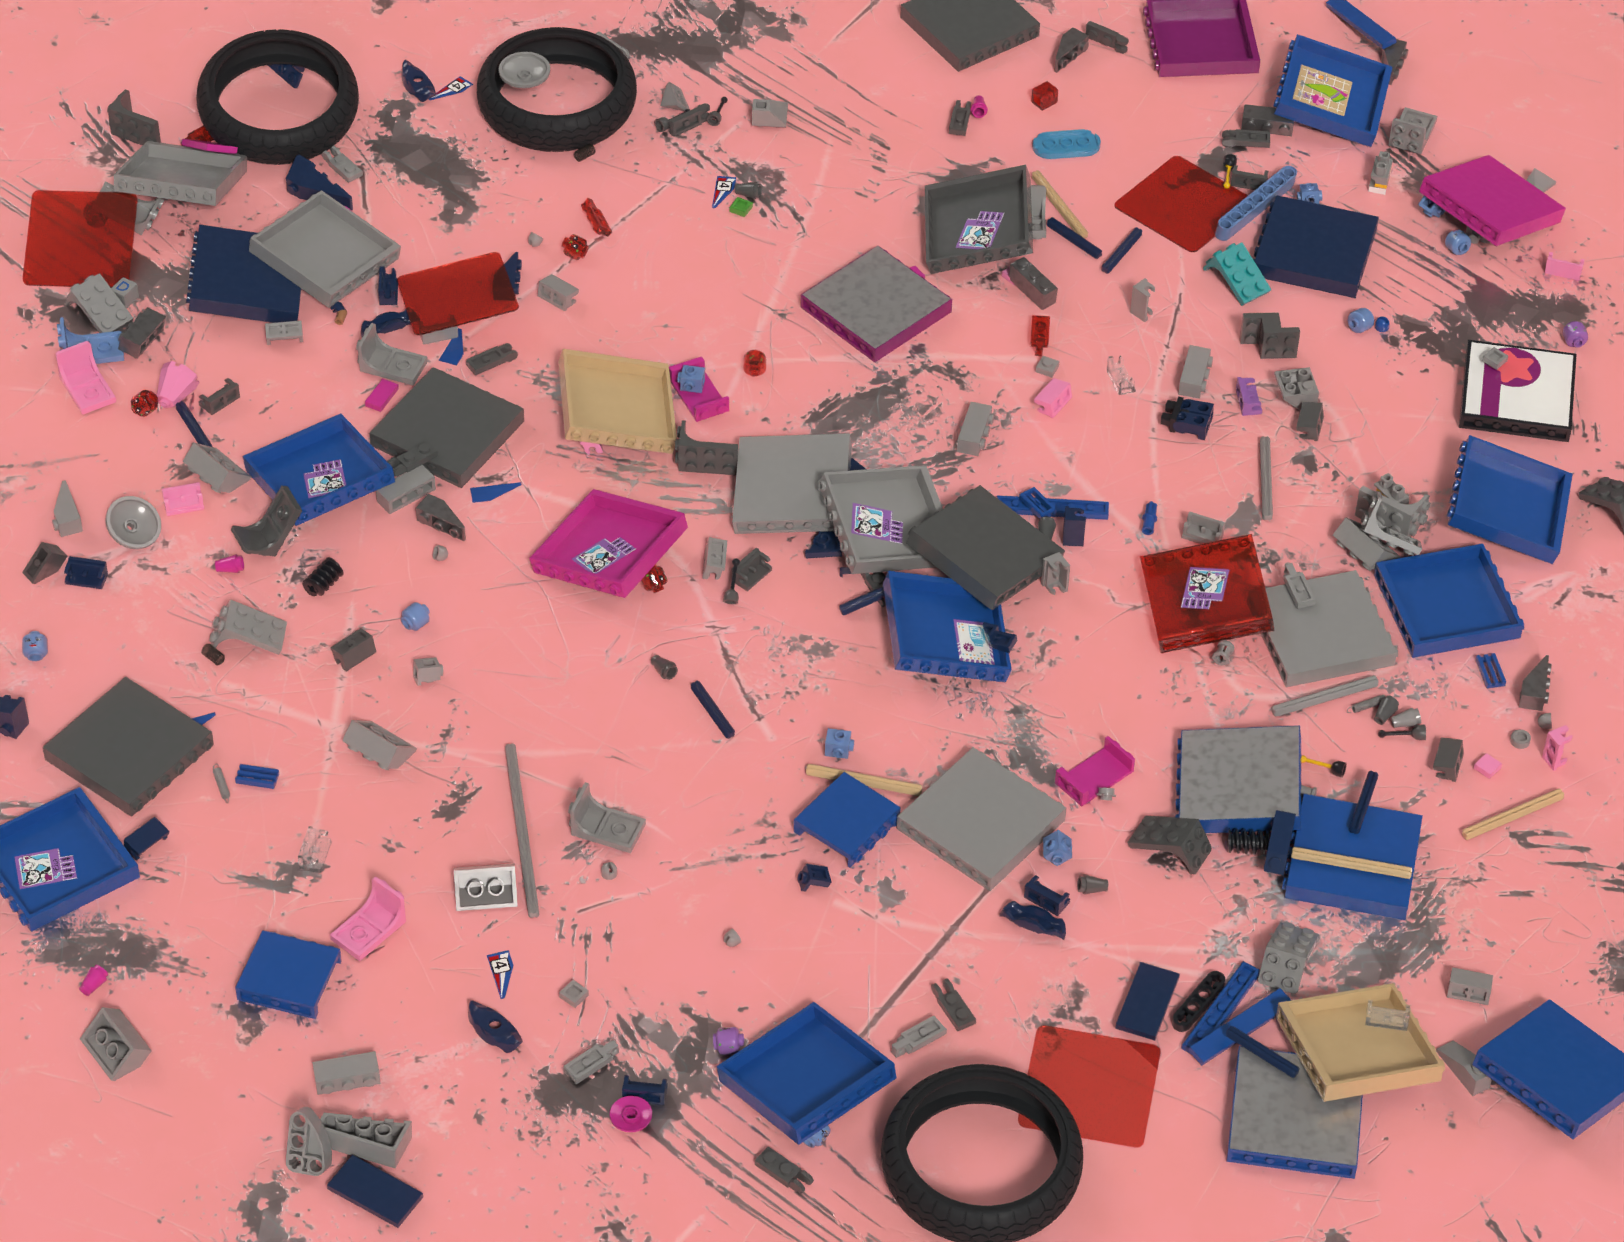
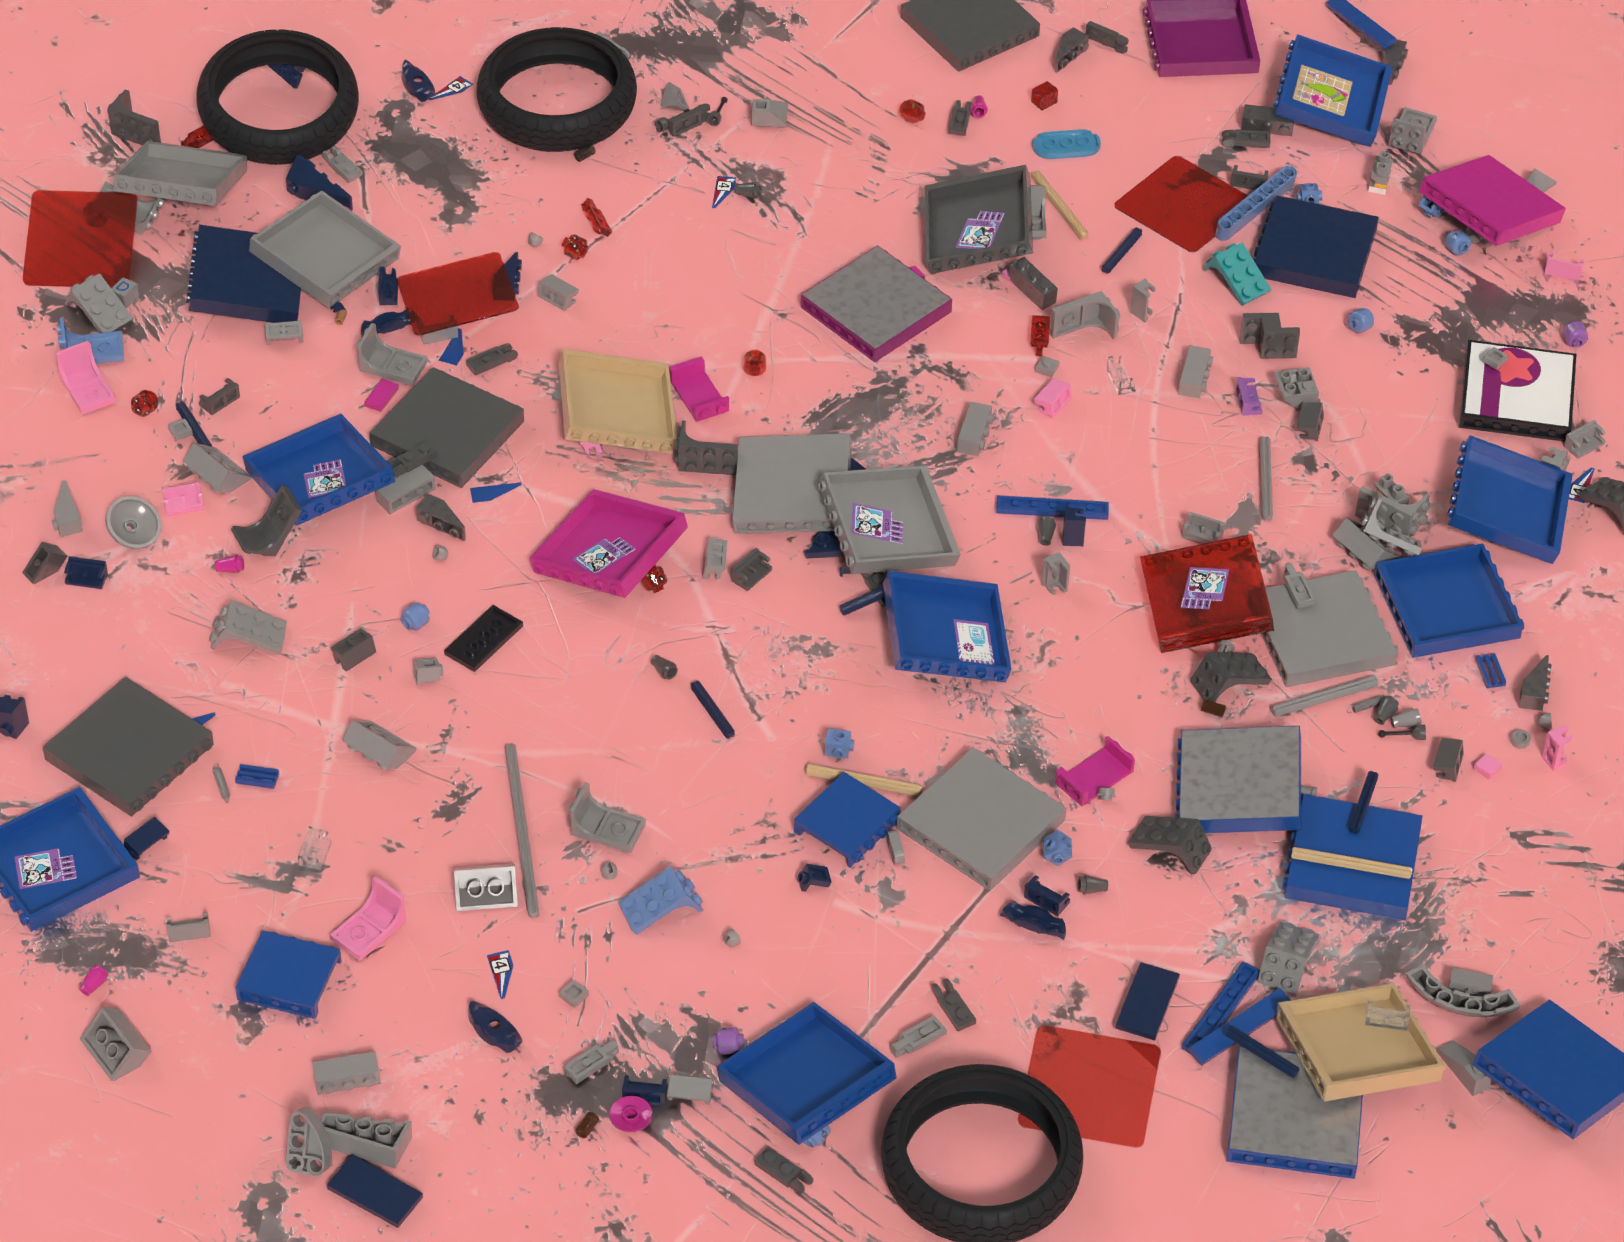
(34, 646): medium blue head -> none
(141, 332): flat silver brick -> none
(175, 384): bright pink cone -> none
(180, 429): none -> light grey plate
(188, 929): none -> light grey hinge
(209, 146): dark pink tile -> none
(213, 654): clear smoke piece -> none
(323, 577): black piece -> none
(483, 638): none -> black tile
(524, 69): light grey dish -> none
(584, 1124): none -> reddish brown piece
(658, 898): none -> medium blue bracket
(690, 1088): none -> light grey hinge
(691, 379): medium blue brick -> none
(731, 595): hinge -> none
(741, 207): bright green tile -> none
(895, 847): none -> light grey beam
(912, 111): none -> clear red head
(983, 546): dark grey panel -> none
(999, 640): dark blue slope -> none
(1035, 504): blue tile -> none
(1075, 238): dark blue axle -> none
(1088, 311): none -> light grey bracket
(1149, 518): blue axle -> none
(1188, 416): dark blue hips -> none
(1197, 1000): black beam -> none
(1213, 708): none -> reddish brown piece
(1225, 669): none -> dark grey bracket
(1229, 162): hinge -> none
(1248, 841): black piece -> none
(1279, 842): dark blue slope -> none
(1337, 768): hinge -> none
(1382, 324): blue hinge -> none
(1461, 1002): none -> light grey brick
(1513, 814): tan axle -> none
(1559, 459): none -> light grey hinge
(1580, 484): none -> sticker
(1585, 439): none -> light grey hinge

